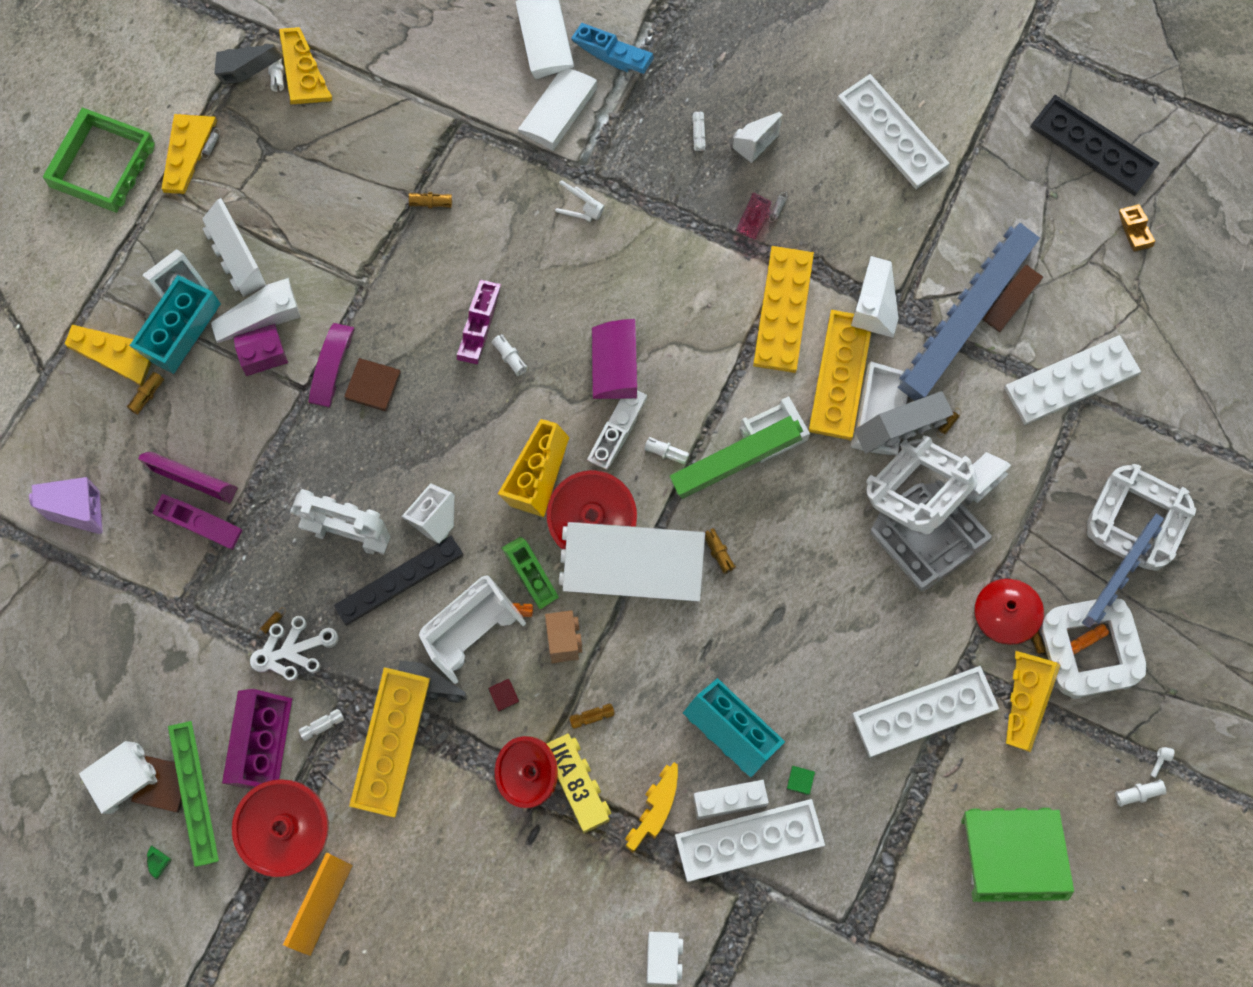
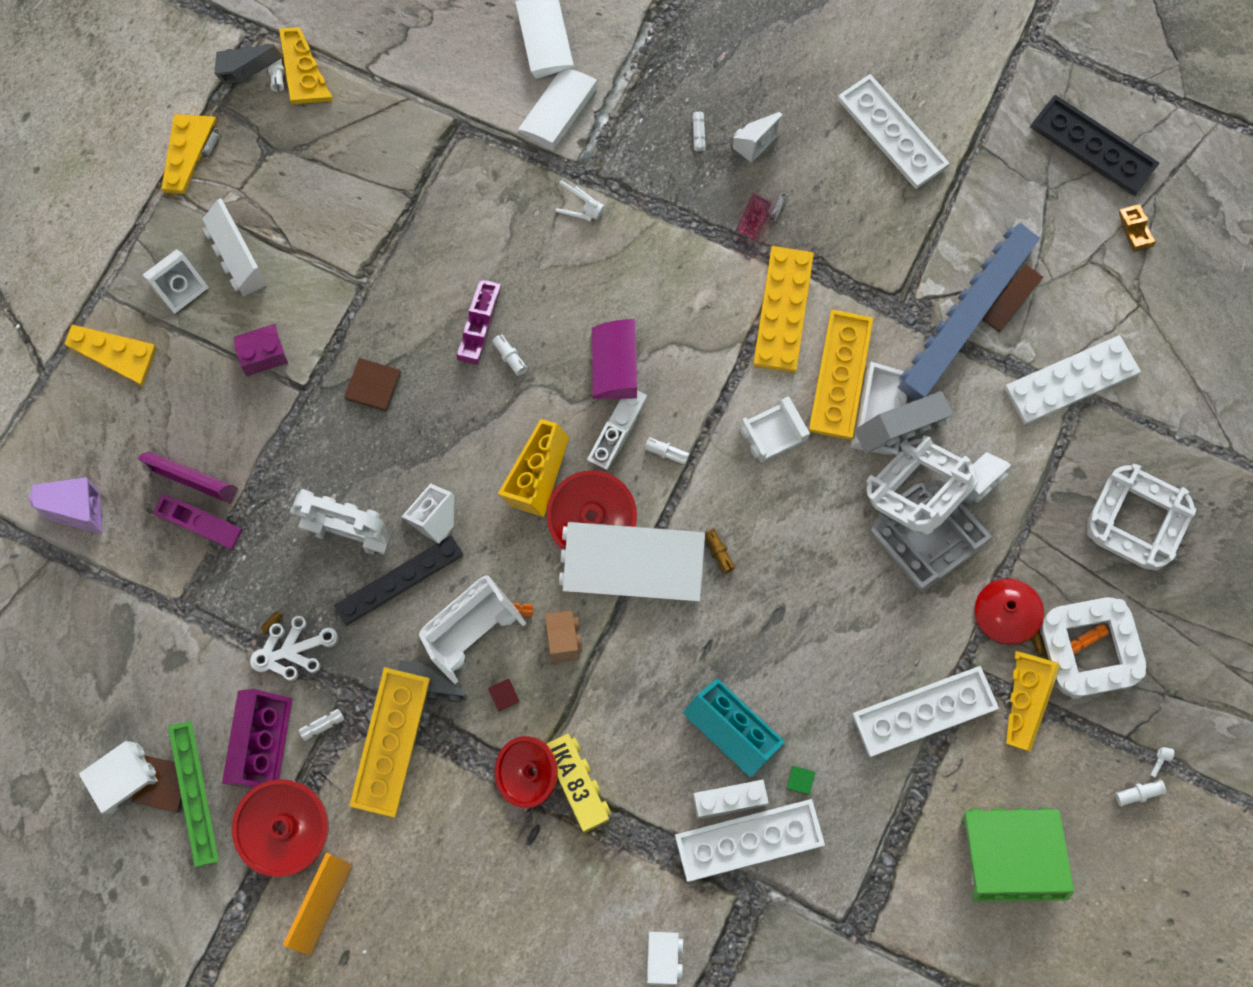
(71, 145): bright green window -> none
(145, 393): pearl gold pin -> none
(157, 862): green tile -> none
(175, 324): teal slope -> none
(266, 307): white wedge -> none
(329, 364): magenta slope -> none
(430, 200): pearl gold pin -> none
(530, 572): bright green slope -> none
(591, 716): pearl gold axle -> none
(610, 50): dark azure slope -> none
(661, 801): yellow slope -> none
(737, 457): bright green brick -> none
(877, 300): white wedge -> none
(950, 421): pearl gold piece -> none
(1119, 578): sand blue plate -> none

